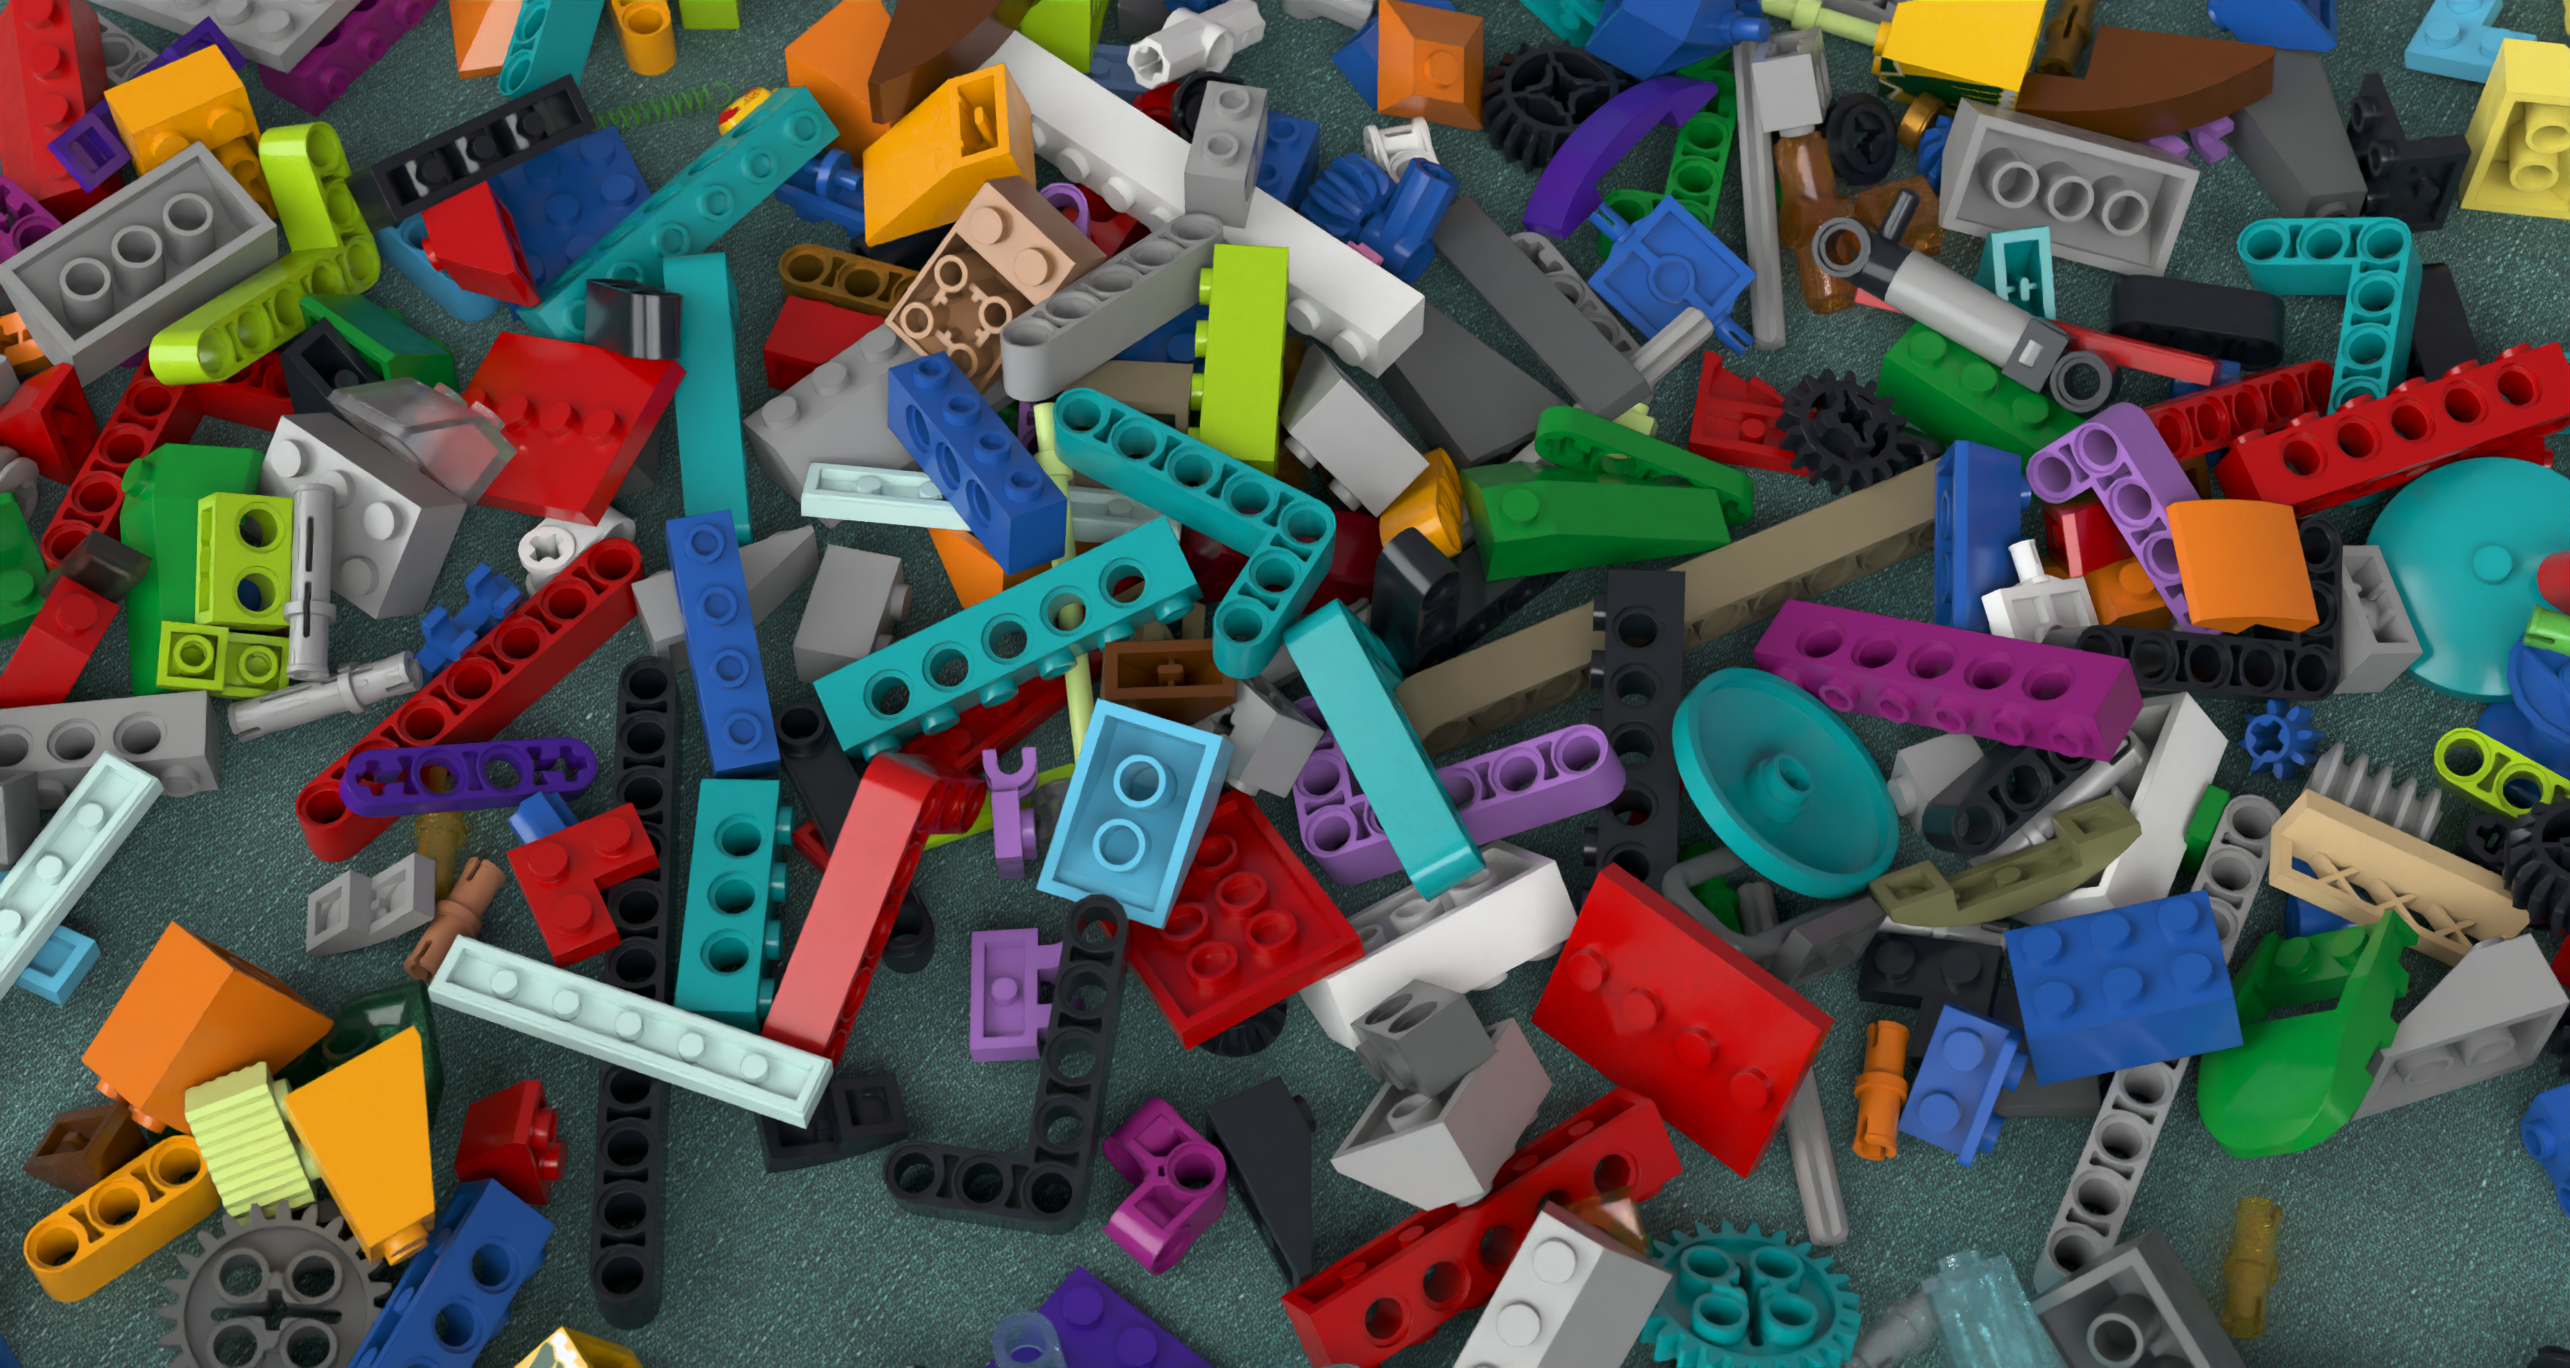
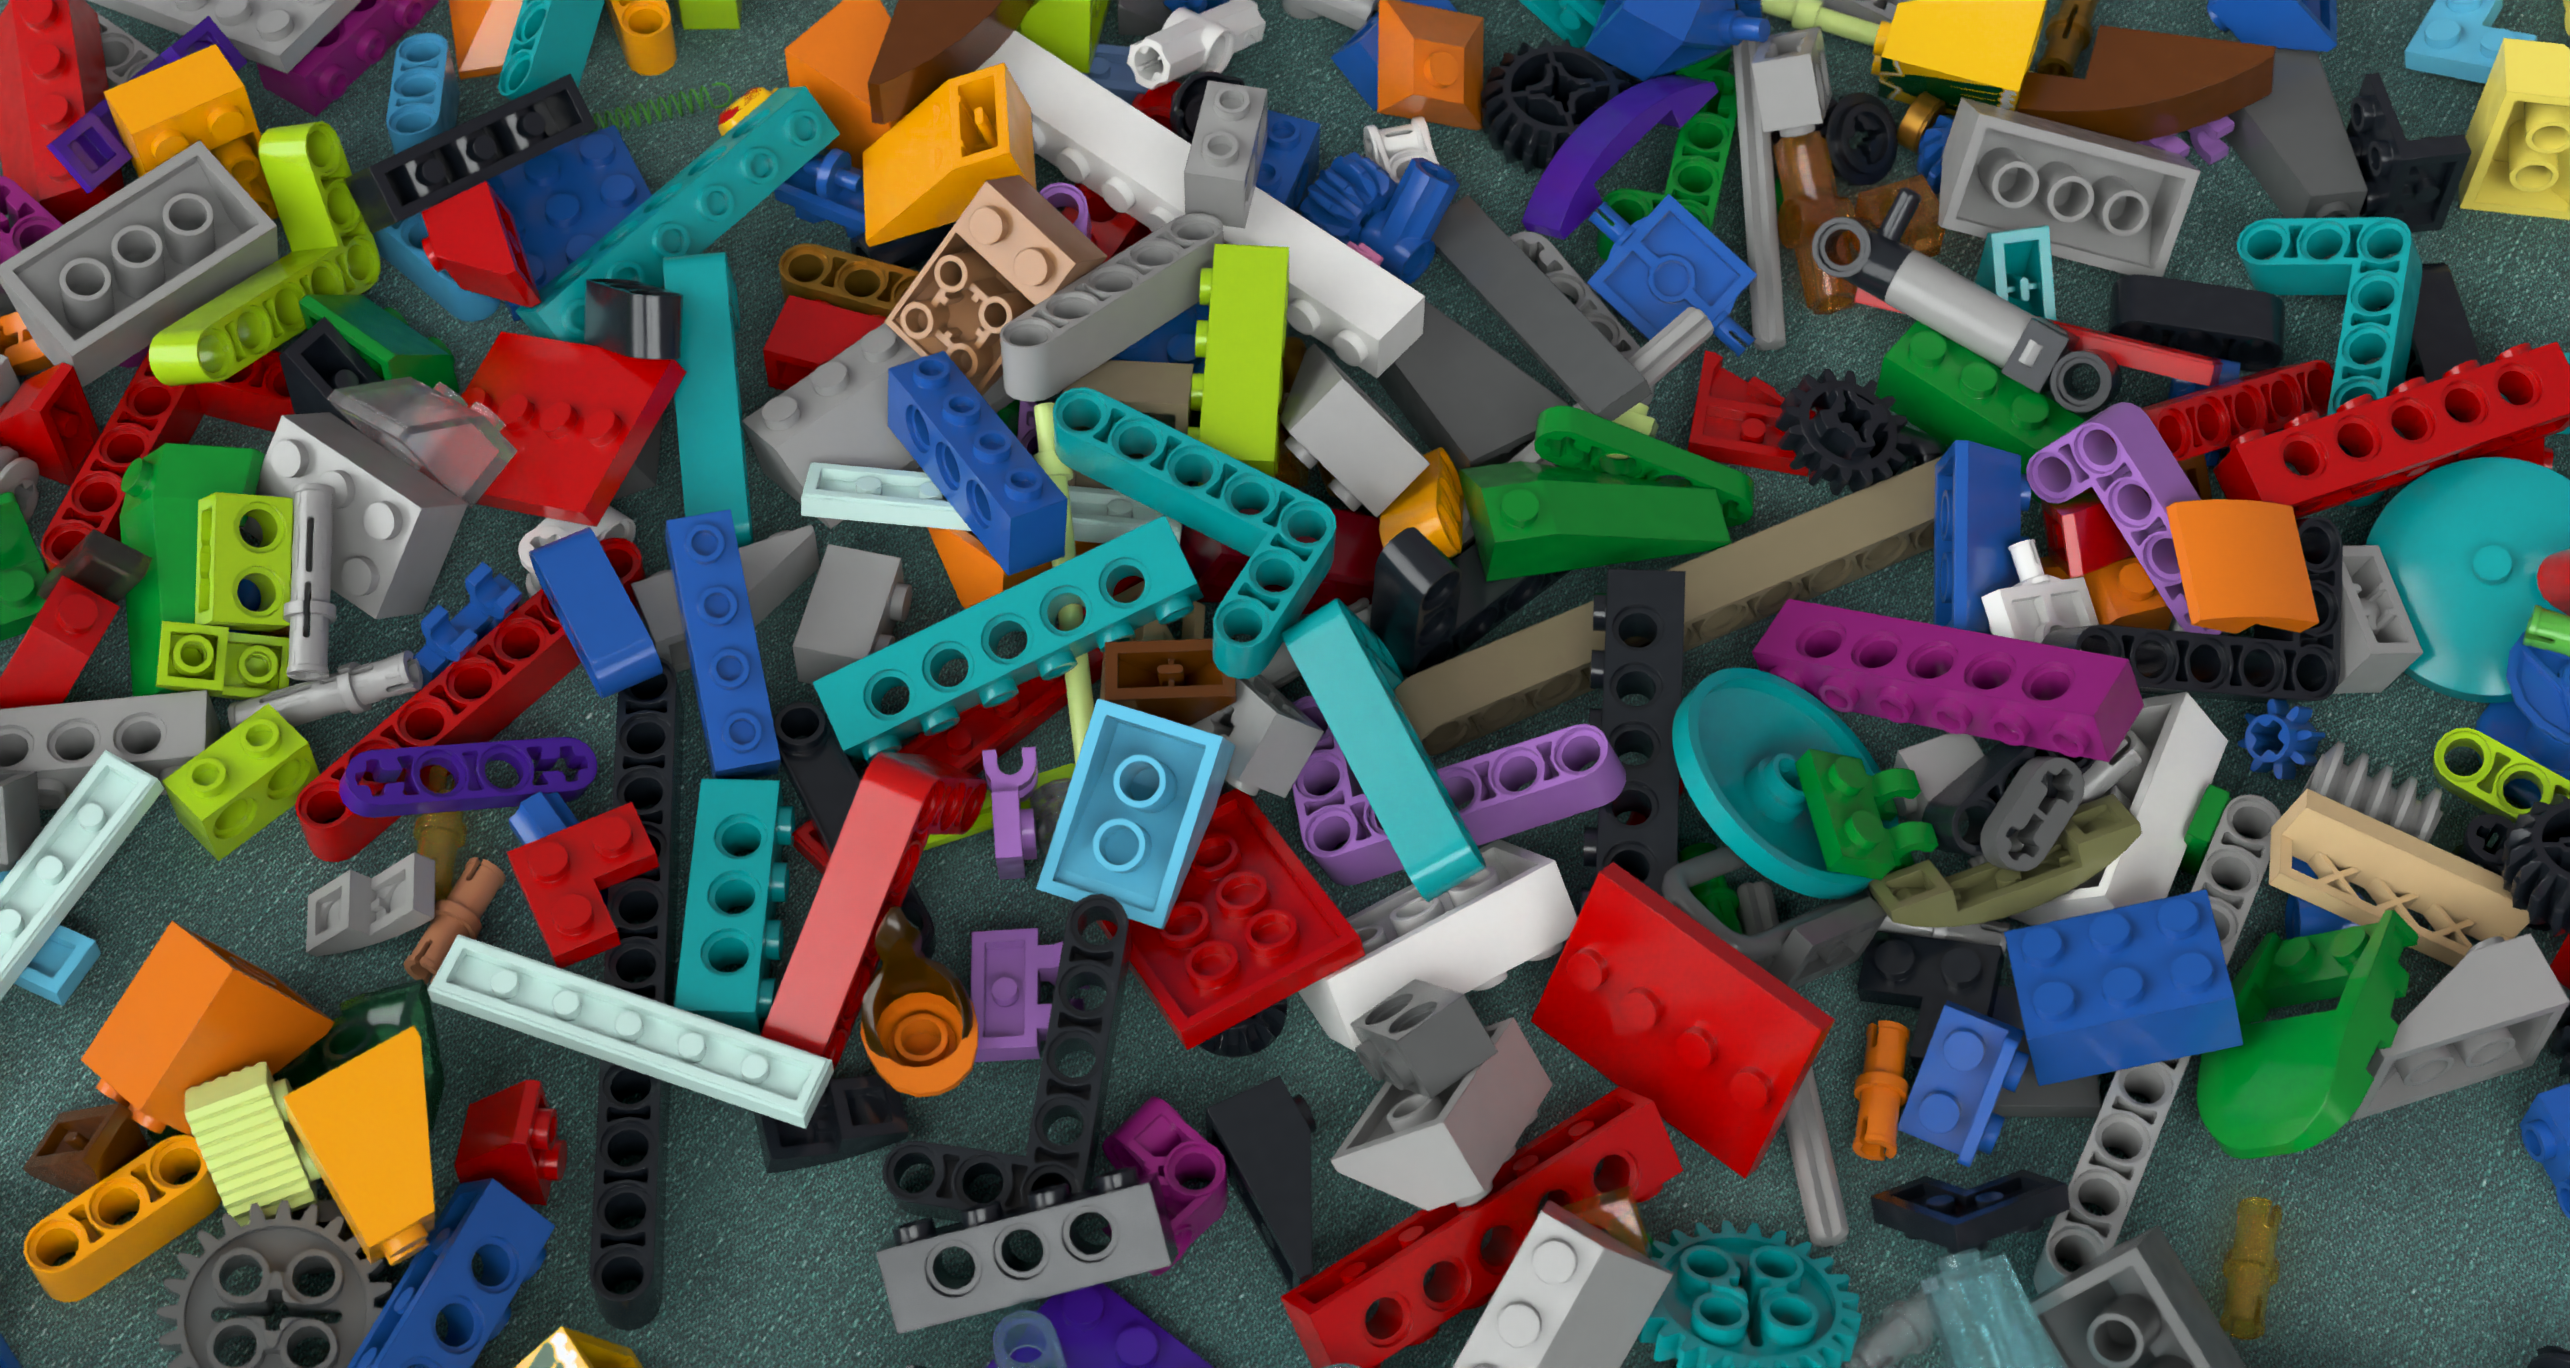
(241, 781): none -> lime brick
(421, 91): none -> dark azure beam
(596, 612): none -> blue beam
(916, 1015): none -> piece
(927, 1295): none -> brick
(1849, 812): none -> green plate
(1974, 1216): none -> black plate
(2032, 813): none -> dark grey beam

